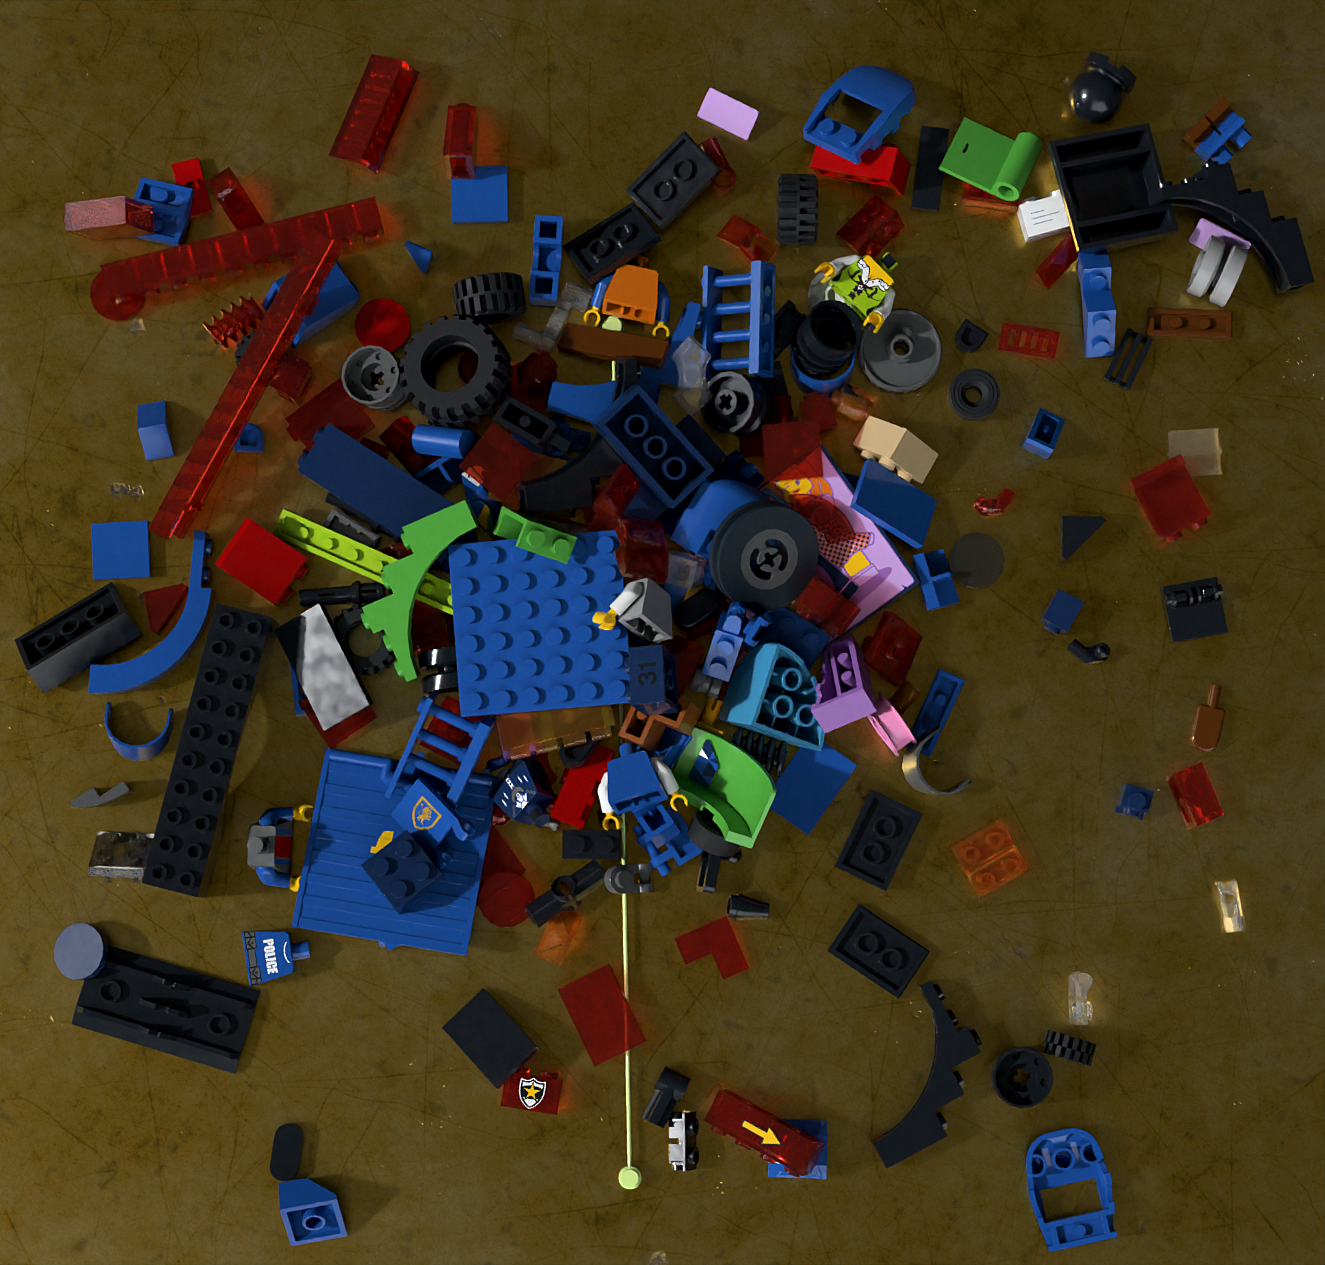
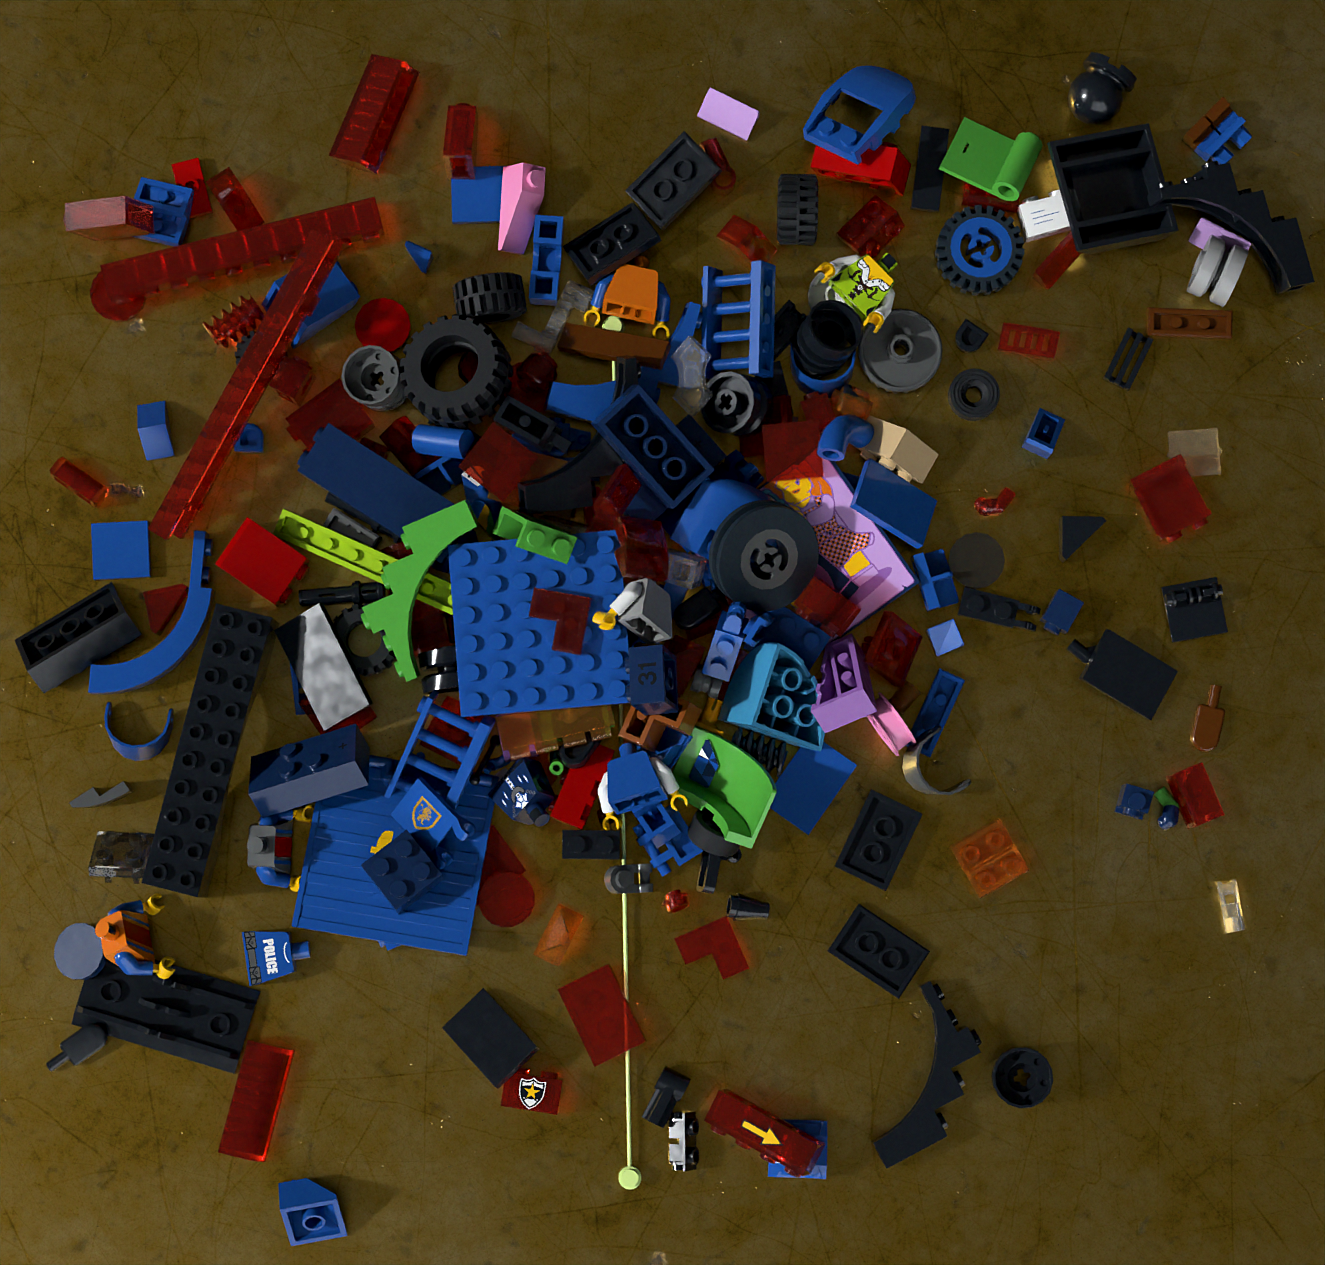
(79, 482): none -> clear red brick
(80, 1046): none -> black piece
(128, 939): none -> torso
(256, 1101): none -> clear red brick
(286, 1152): black tile -> none
(309, 770): none -> dark blue brick
(494, 742): none -> black hinge
(500, 818): clear red hinge -> none
(520, 202): none -> bright pink slope
(555, 902): black piece -> none
(556, 766): none -> bright green arm
(569, 612): none -> clear red tile
(675, 901): none -> clear red plate
(824, 516): clear red tile -> none
(840, 433): none -> blue cylinder
(945, 637): none -> blue slope
(968, 225): none -> wheel
(995, 609): none -> black hinge
(1064, 1159): blue slope -> none
(1068, 1048): black tyre -> none
(1079, 1008): clear plate -> none
(1097, 304): blue arch -> none
(1128, 674): none -> black tile
(1170, 809): none -> arm

